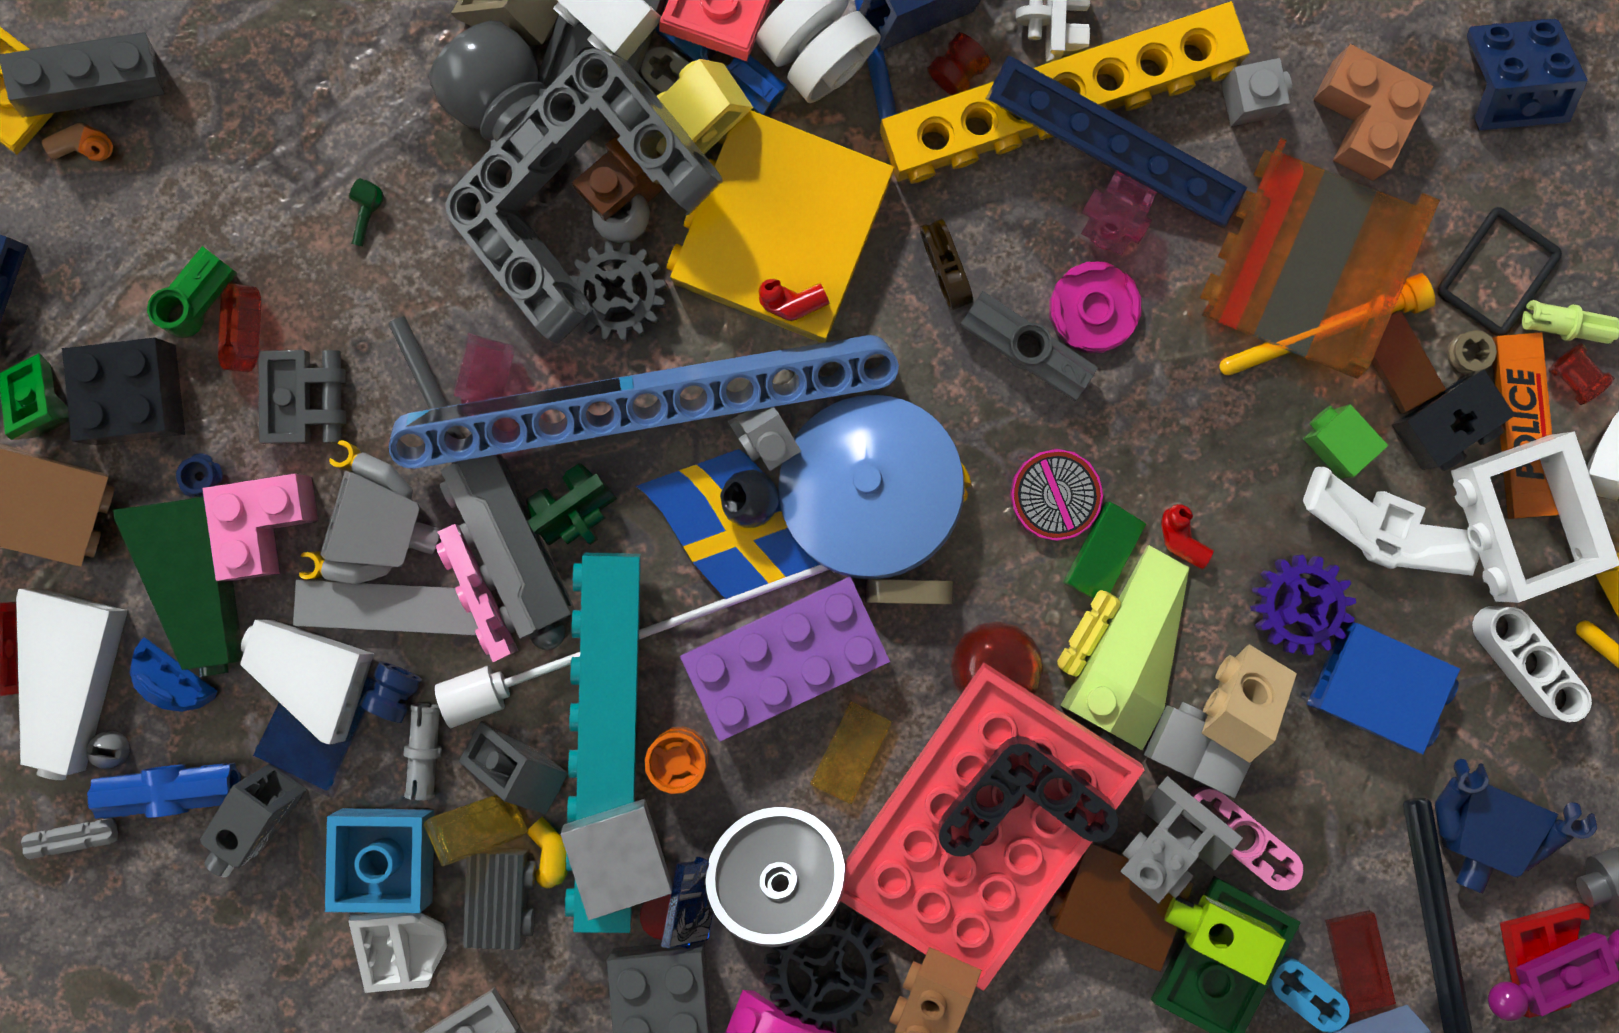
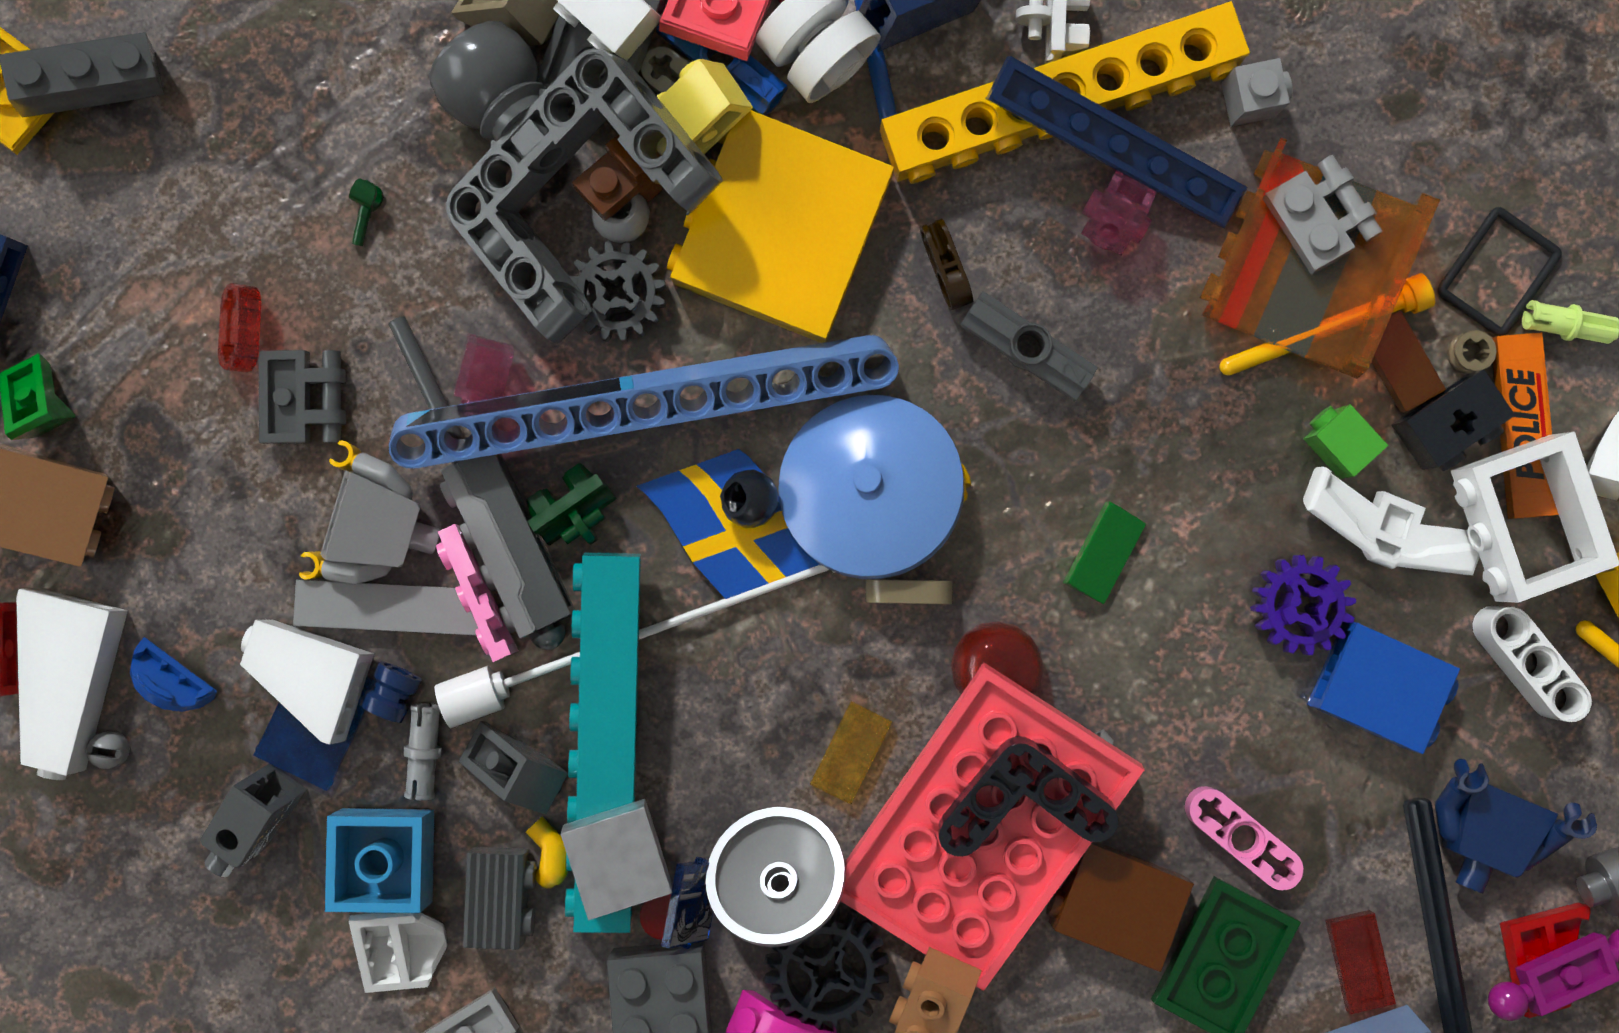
(69, 838): light grey axle -> none
(79, 138): arm -> none
(123, 391): black brick -> none
(161, 790): blue piece -> none
(178, 572): dark green slope -> none
(189, 469): dark blue plate -> none
(196, 289): green piece -> none
(244, 518): bright pink brick -> none
(474, 828): clear yellow tile -> none
(677, 760): orange wheel -> none
(765, 436): light grey brick -> none
(784, 658): medium lavender brick -> none
(788, 303): red arm -> none
(959, 64): clear red wheel -> none
(1056, 495): tile -> none
(1088, 633): light yellow axle -> none
(1095, 307): dark pink tile -> none
(1132, 665): yellowish green wedge -> none
(1163, 858): light grey tile -> none
(1178, 536): red arm -> none
(1184, 748): light grey brick -> none
(1241, 945): lime torso -> none
(1248, 703): tan brick -> none
(1310, 222): none -> light grey plate
(1314, 986): dark azure beam -> none
(1380, 103): nougat brick -> none
(1527, 74): dark blue bracket -> none
(1581, 374): clear red bush -> none

